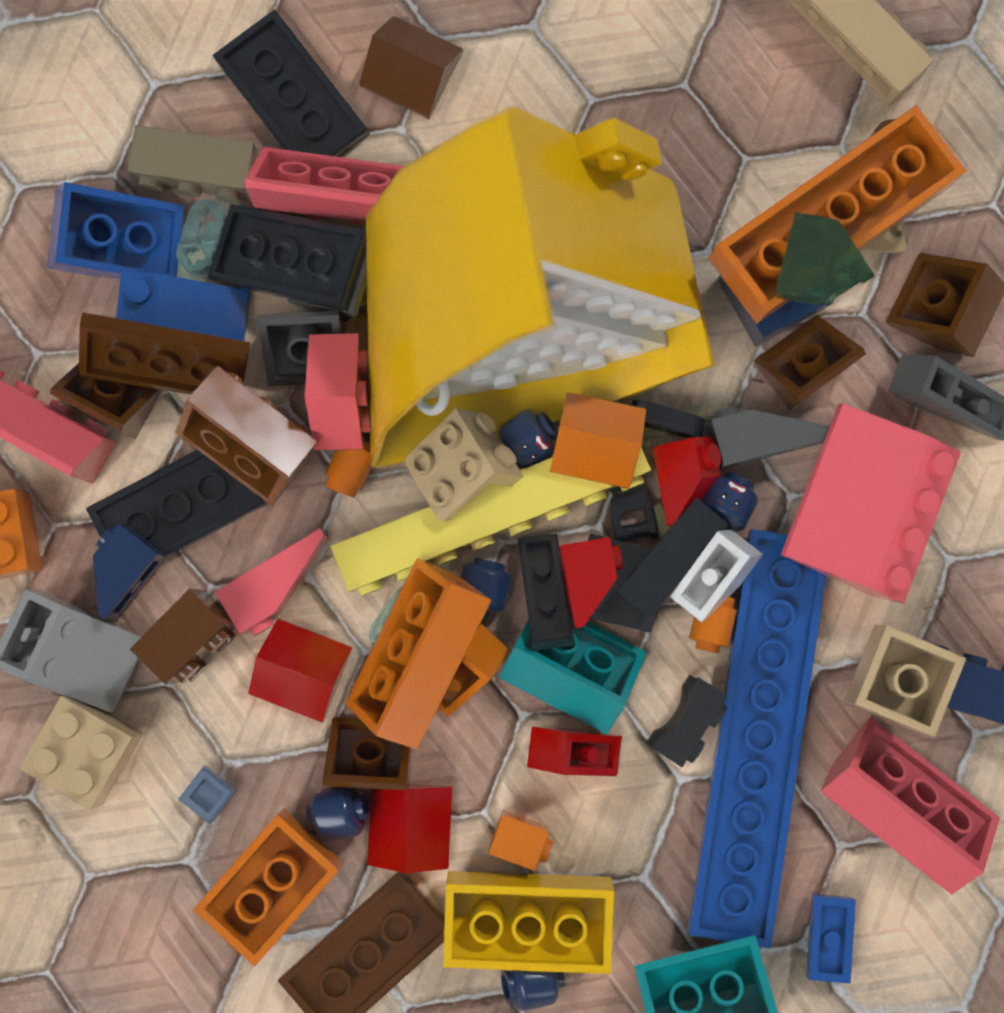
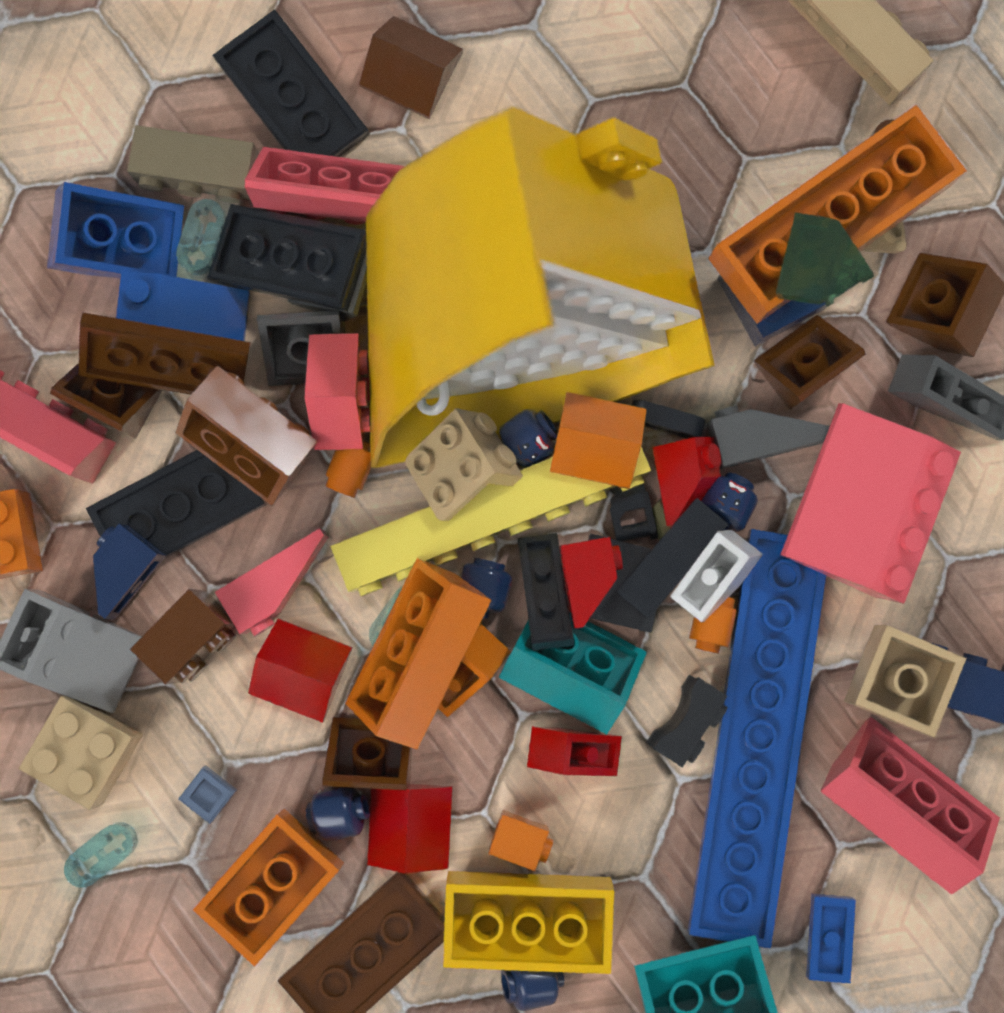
(106, 861): none -> clear light blue beam

